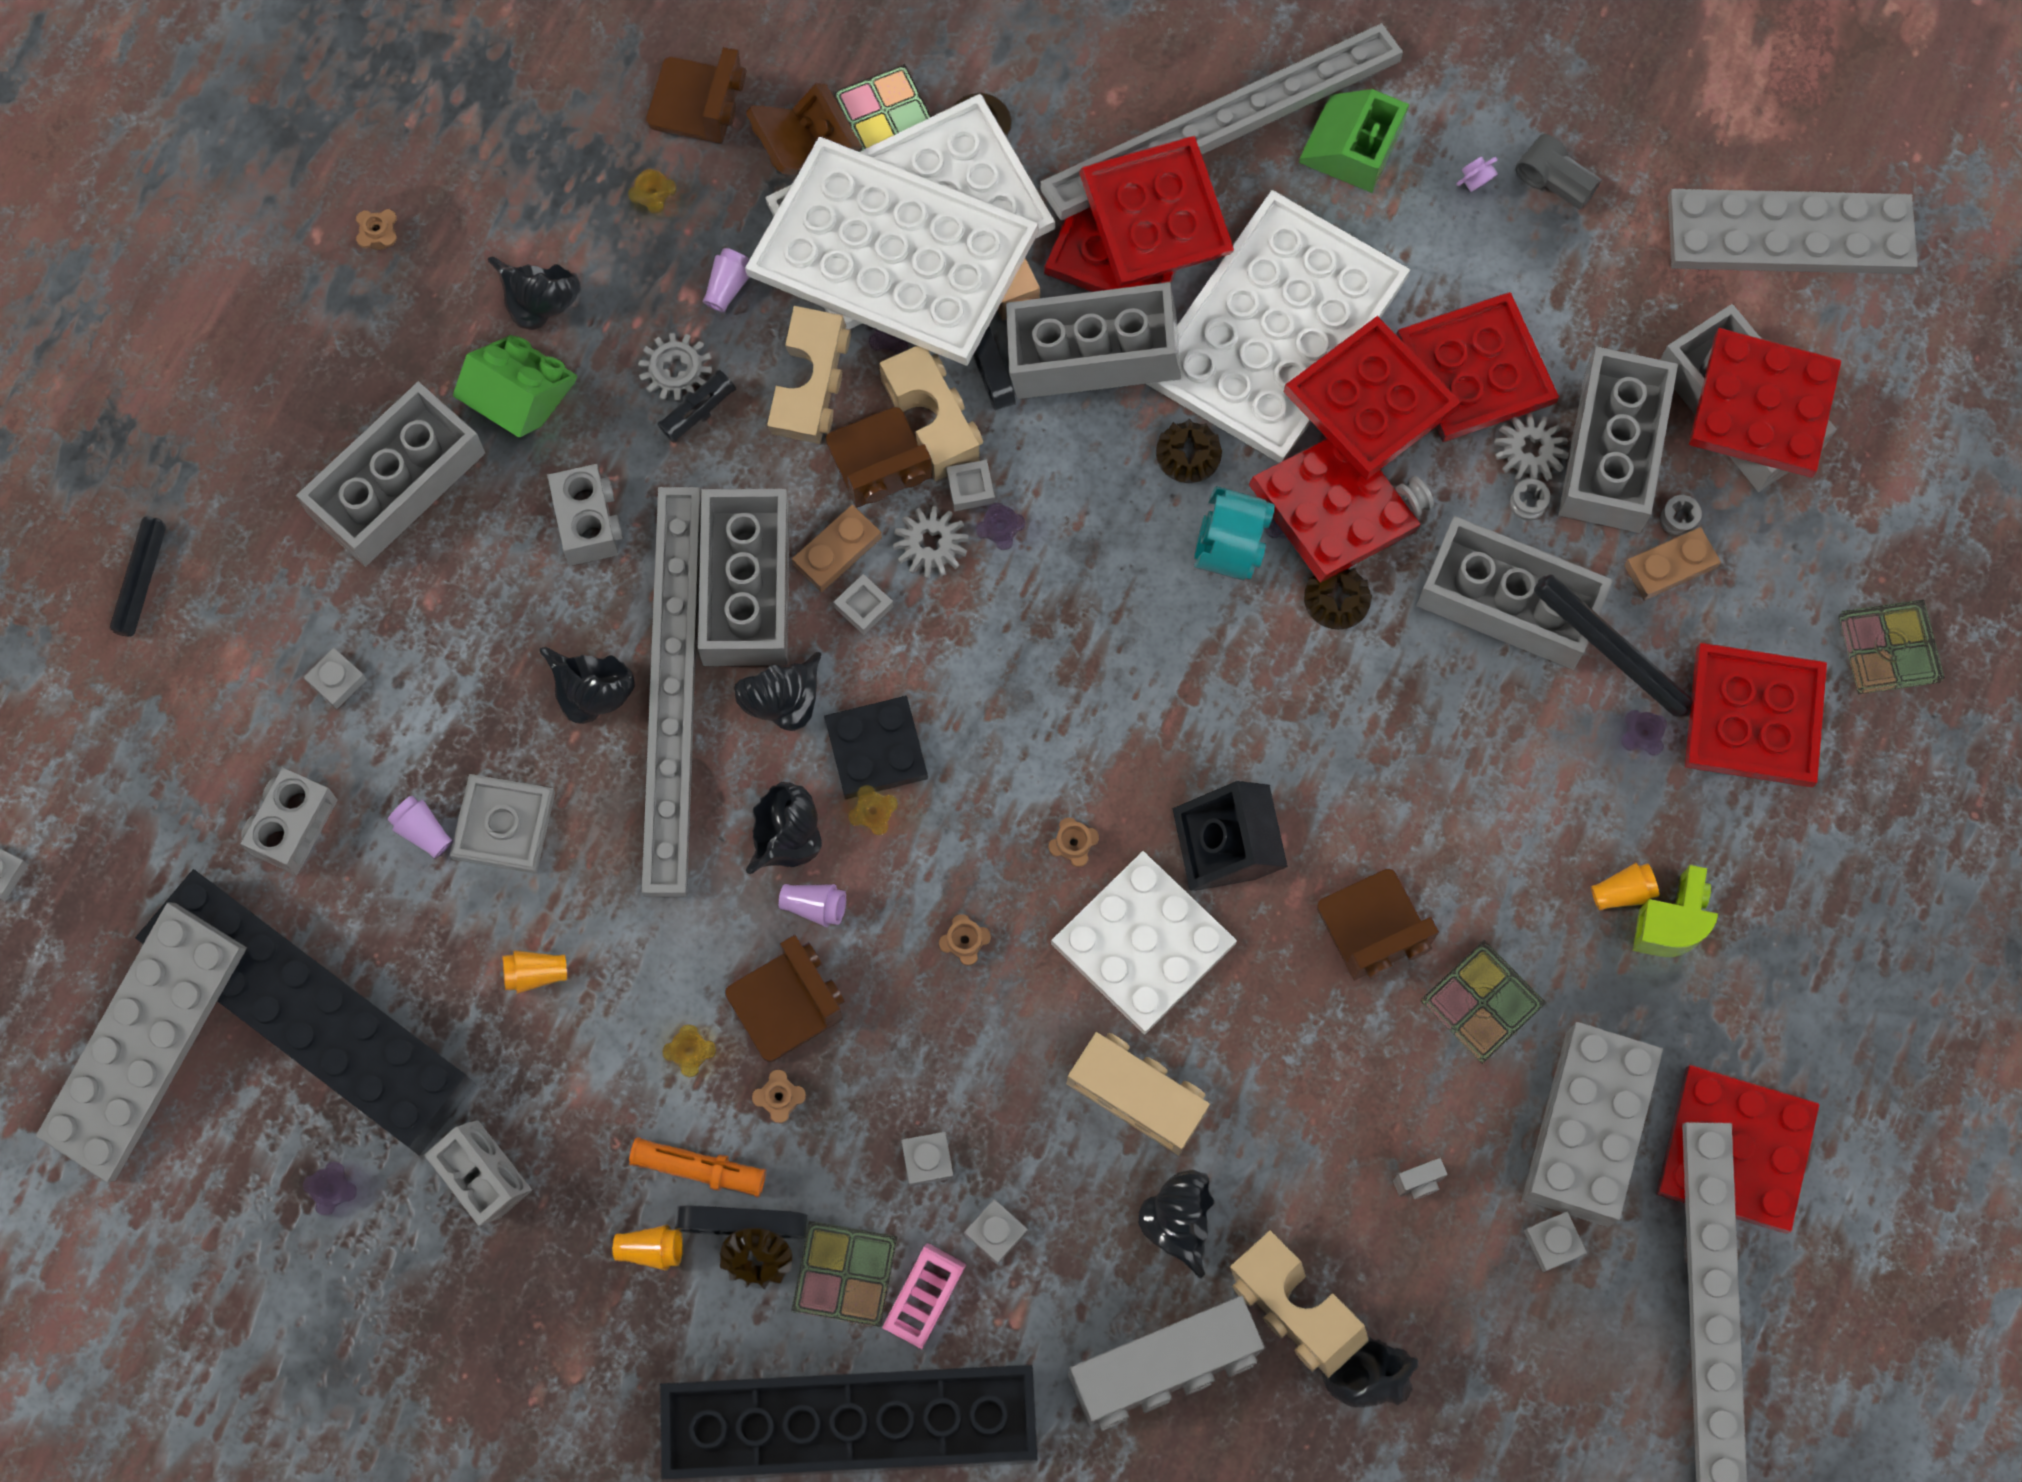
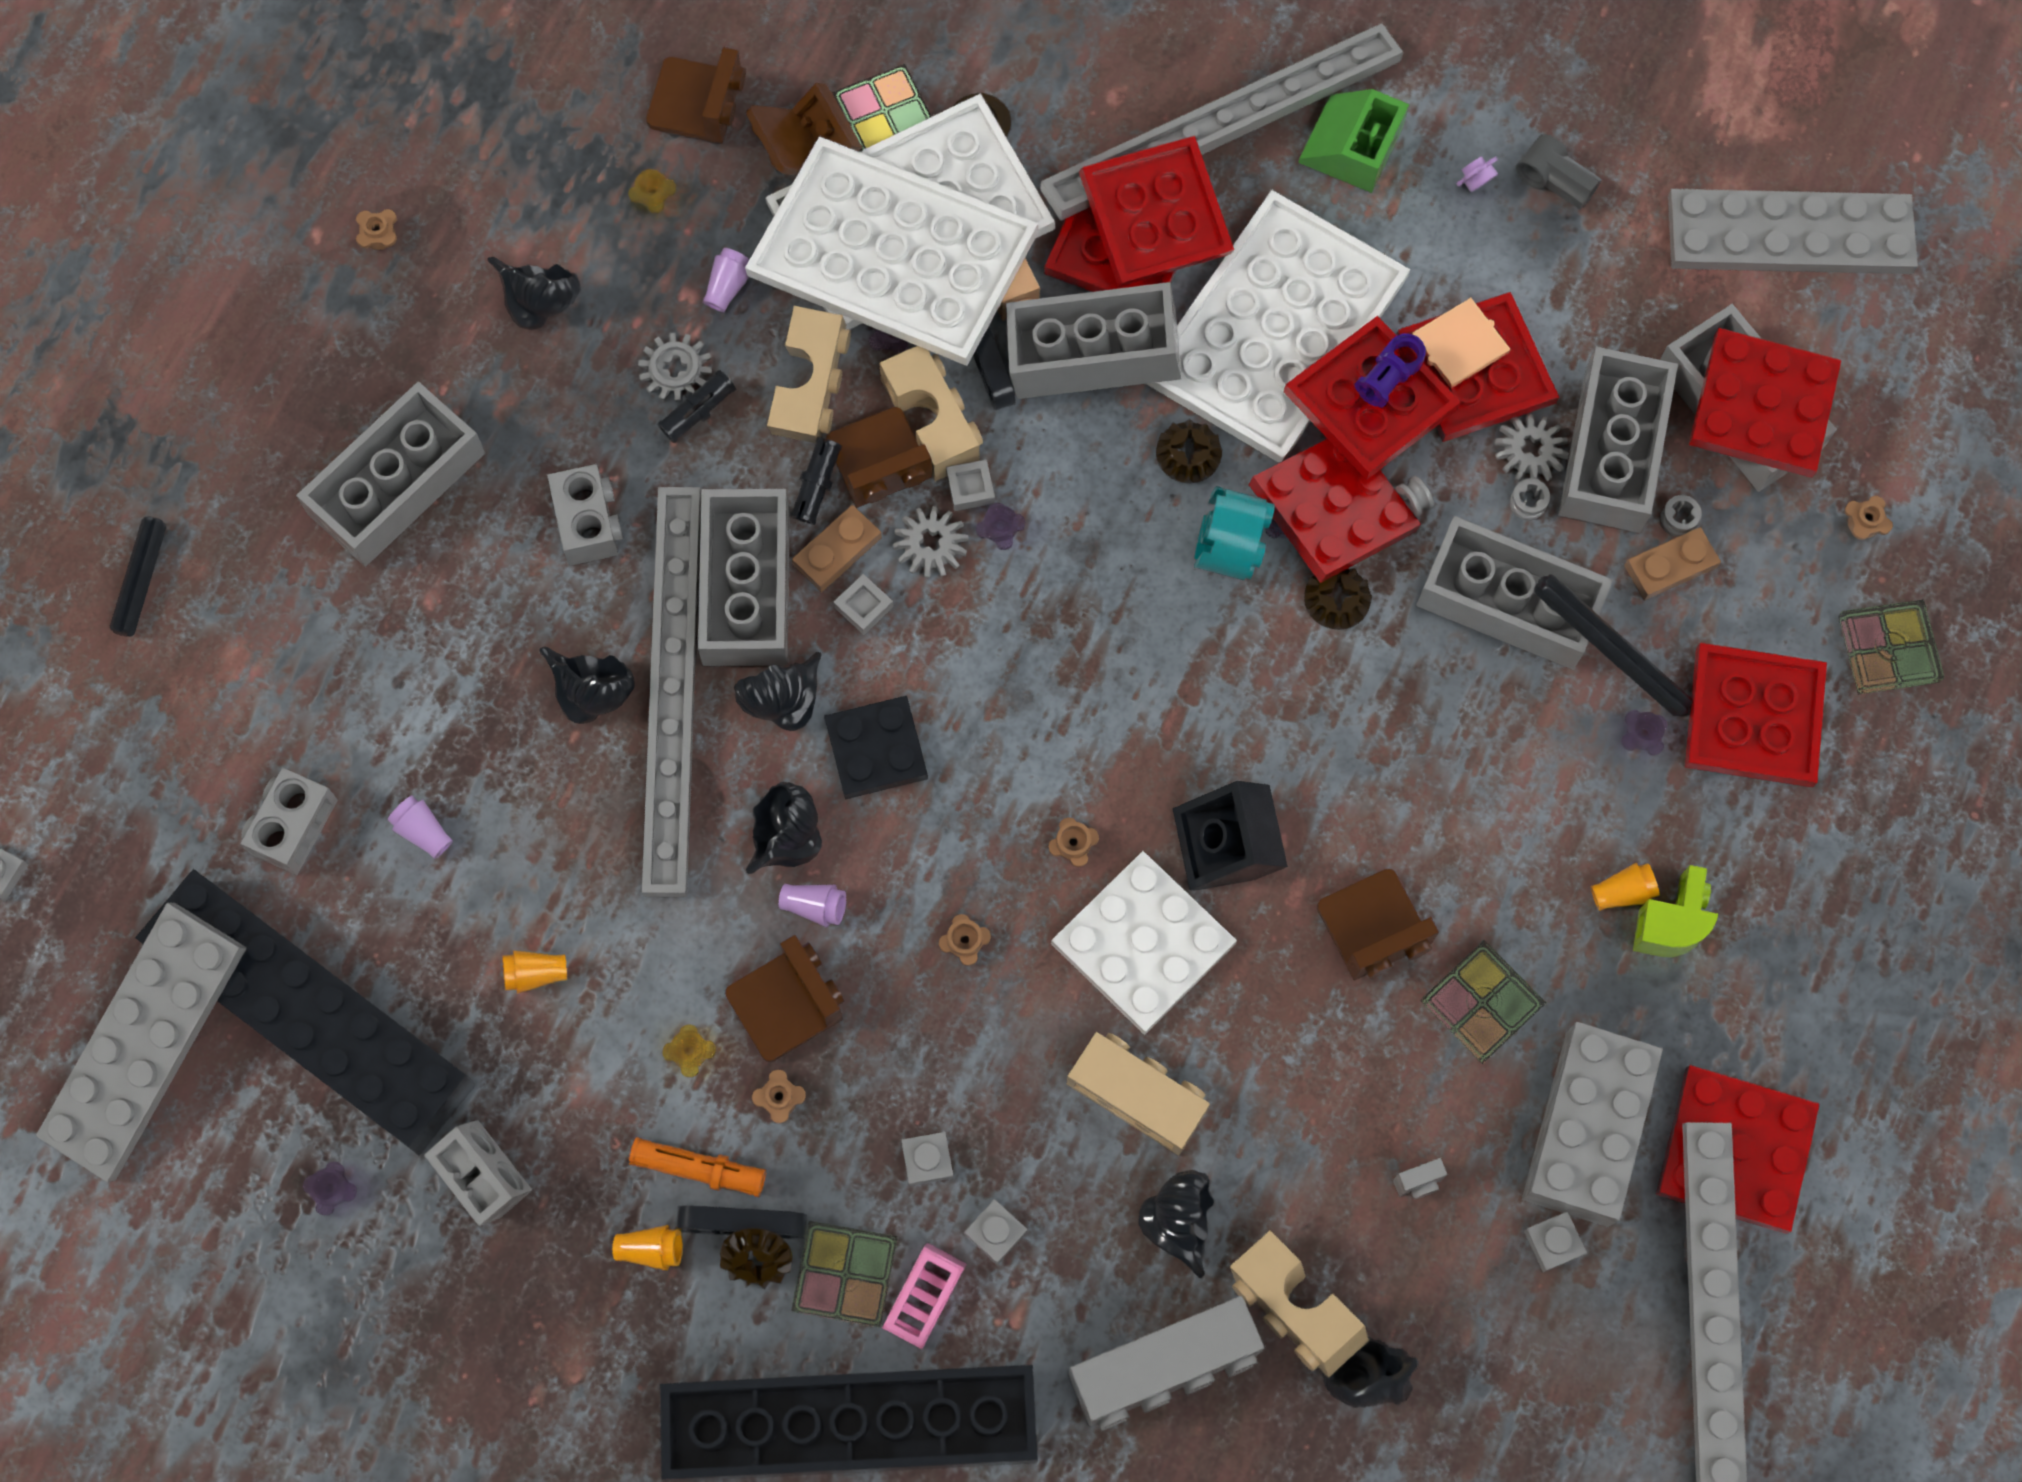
(335, 678): light grey plate -> none
(502, 823): light grey tile -> none
(513, 384): bright green slope -> none
(816, 481): none -> black pin
(884, 804): clear yellow plate -> none
(1390, 370): none -> dark purple connector
(1461, 342): none -> light nougat piece
(1860, 526): none -> medium nougat plate

